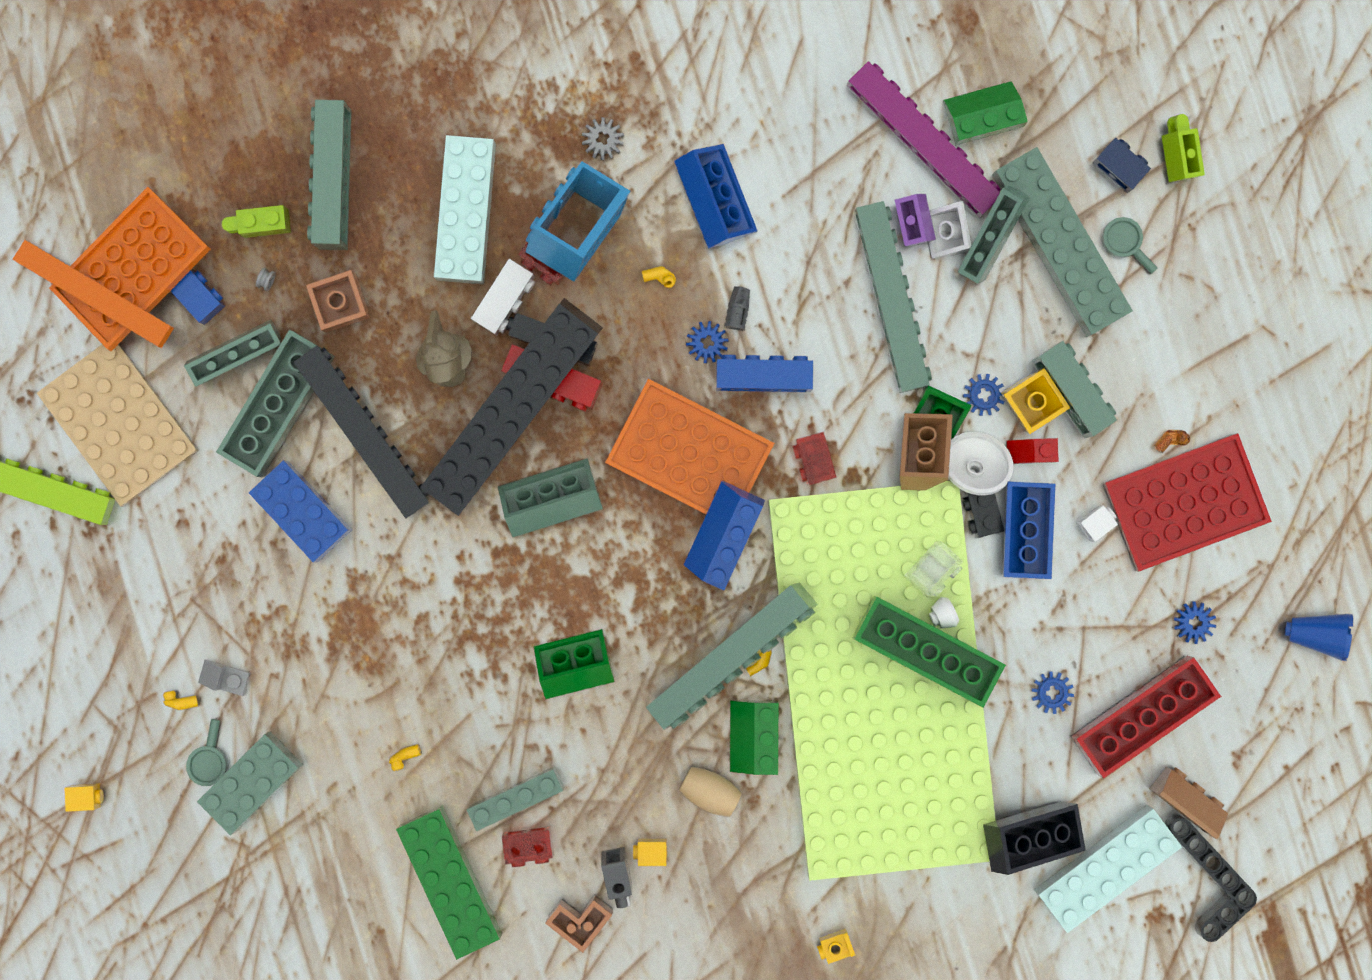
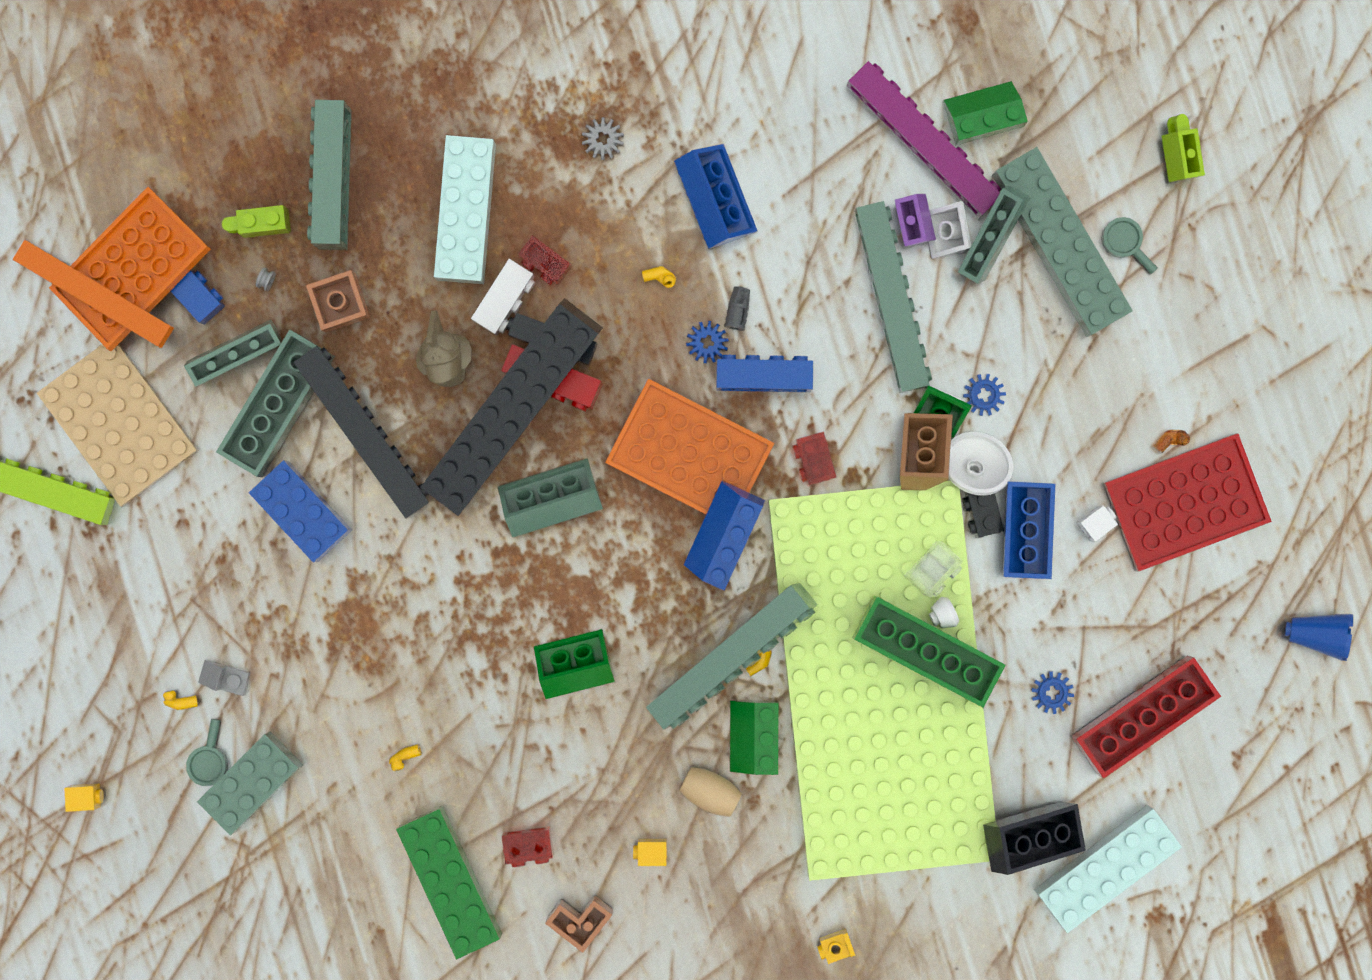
(515, 798): sand green brick -> none
(593, 187): dark azure hose -> none
(617, 876): dark grey torso -> none
(1033, 450): red slope -> none
(1035, 400): yellow slope -> none
(1085, 401): sand green brick -> none
(1122, 164): dark blue brick -> none
(1189, 614): blue gear -> none
(1190, 801): medium nougat slope -> none
(1216, 873): black beam -> none

